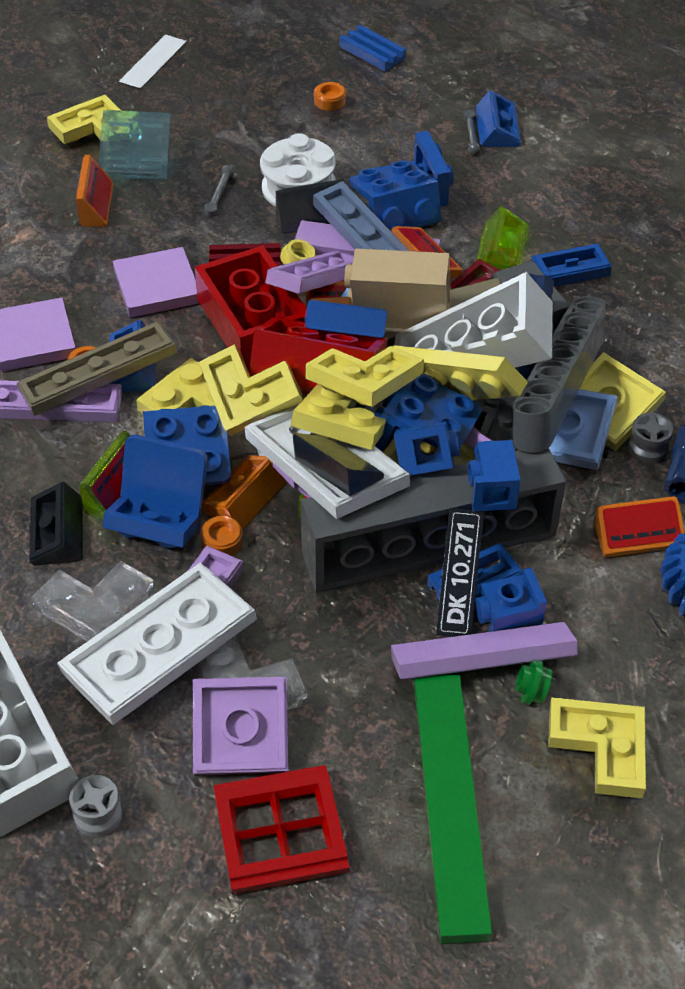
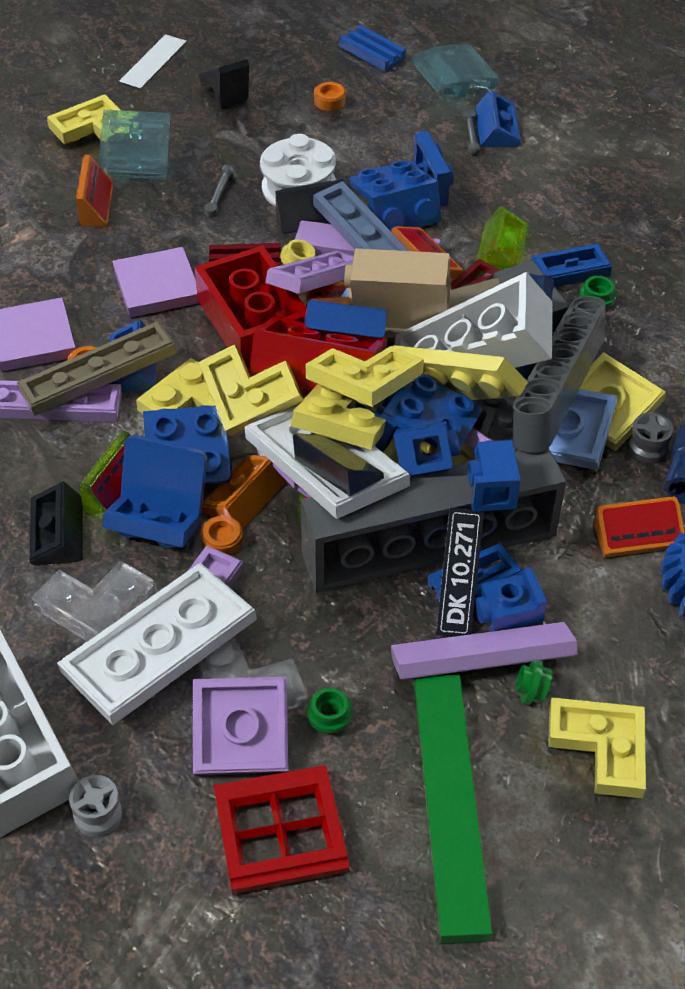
(229, 83): none -> black slope
(329, 700): none -> green plate
(454, 69): none -> clear light blue slope
(599, 287): none -> green plate

